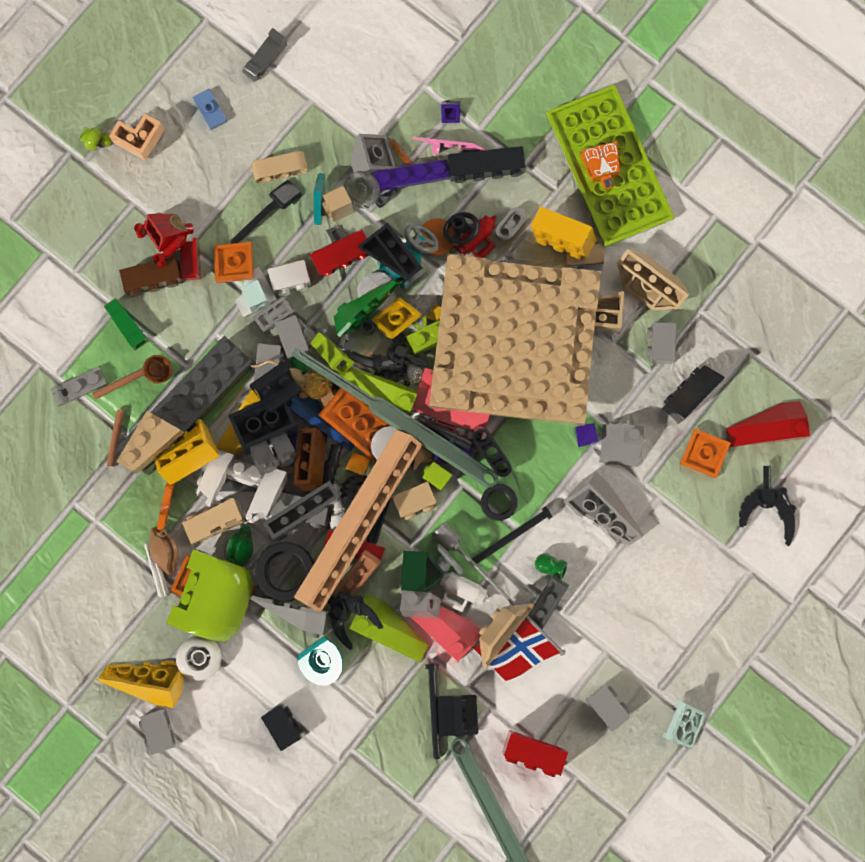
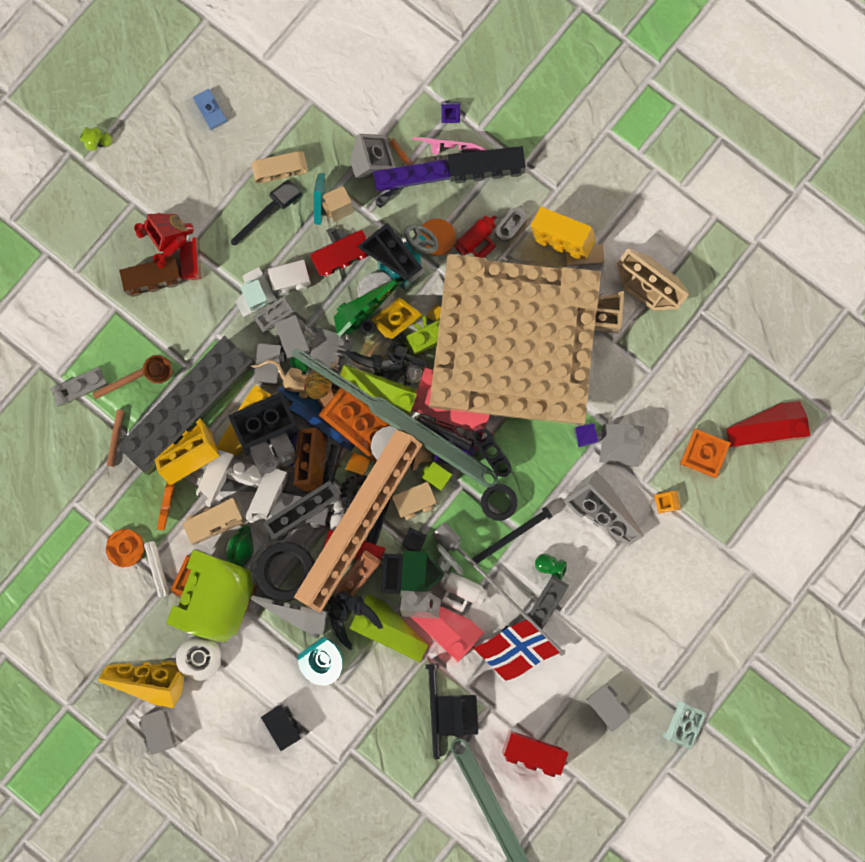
(125, 548): none -> orange tile
(126, 324): green leg -> none
(138, 140): light nougat brick -> none
(147, 442): tan wedge -> none
(163, 550): medium nougat hat -> none
(233, 262): orange tile -> none
(265, 55): dark grey leg -> none
(275, 387): black bracket -> none
(331, 353): lime leg -> none
(362, 189): clear tile -> none
(392, 573): none -> black brick
(414, 540): none -> black tile
(460, 226): black piece -> none
(500, 630): tan wedge -> none
(602, 163): orange torso -> none
(637, 198): lime plate -> none
(662, 343): light grey brick -> none
(667, 502): none -> light orange slope
(692, 393): black slope -> none
(767, 499): black bar -> none

